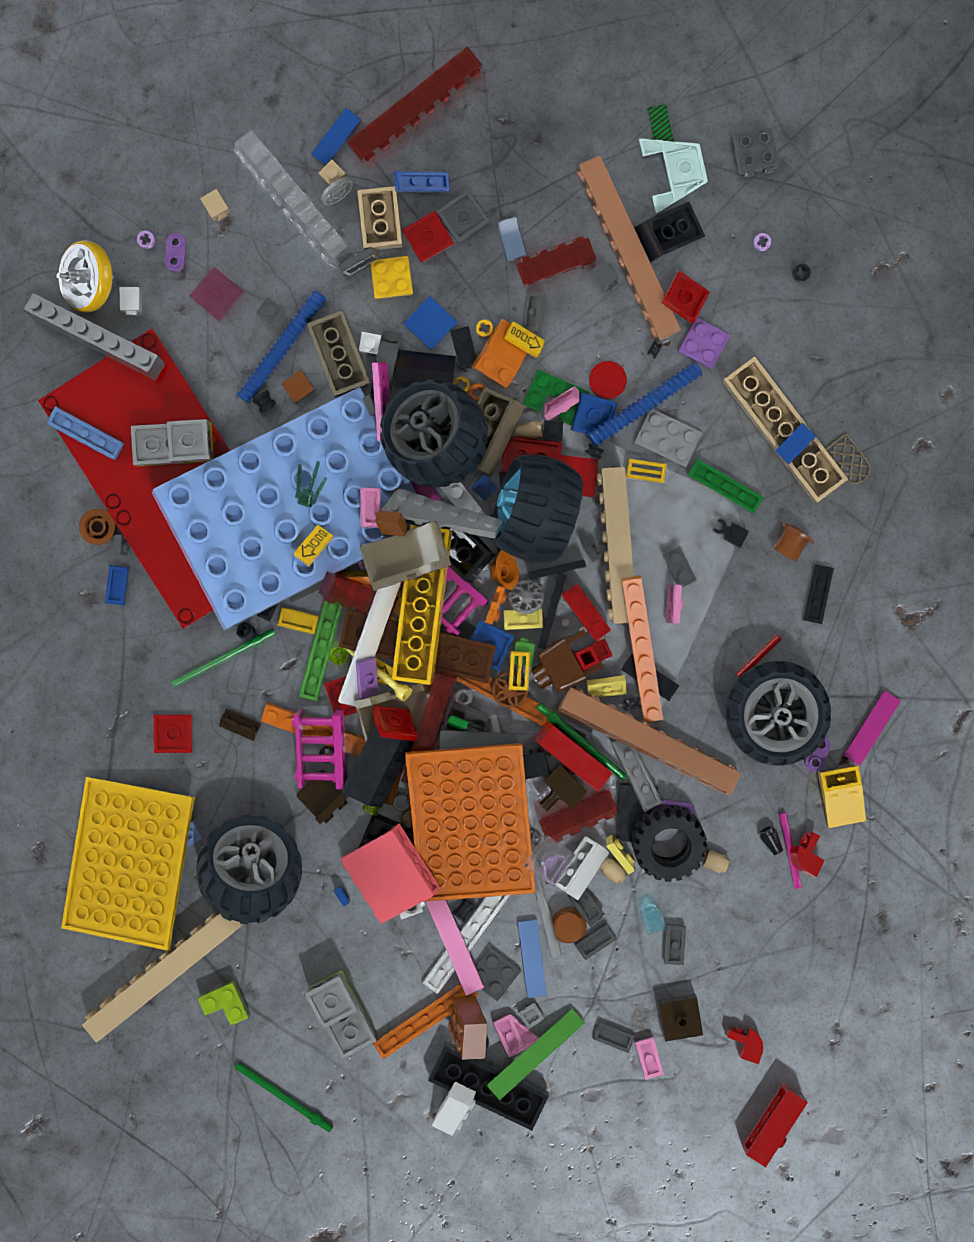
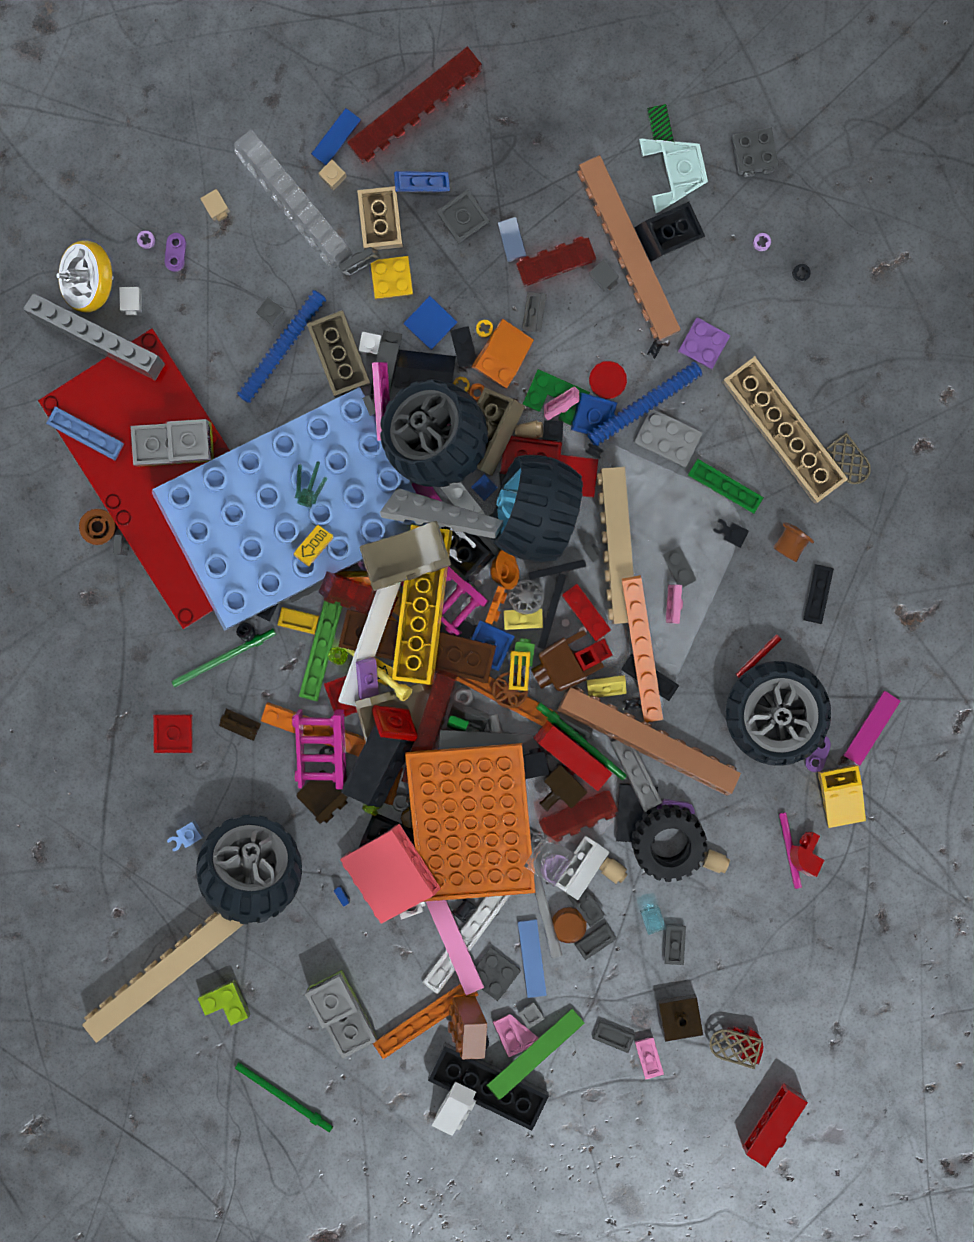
(117, 585): blue tile -> none
(127, 863): yellow plate -> none
(216, 294): clear pink plate -> none
(264, 401): black wheel -> none
(298, 387): dark orange piece -> none
(336, 191): light grey wheel -> none
(369, 506): bright pink plate -> none
(391, 523): dark orange piece -> none
(428, 237): red tile -> none
(524, 339): yellow tile -> none
(624, 858): light yellow plate -> none
(644, 478): yellow tile -> none
(685, 297): red tile -> none
(739, 1062): none -> dark tan window
(770, 838): black cone -> none
(795, 444): blue tile -> none

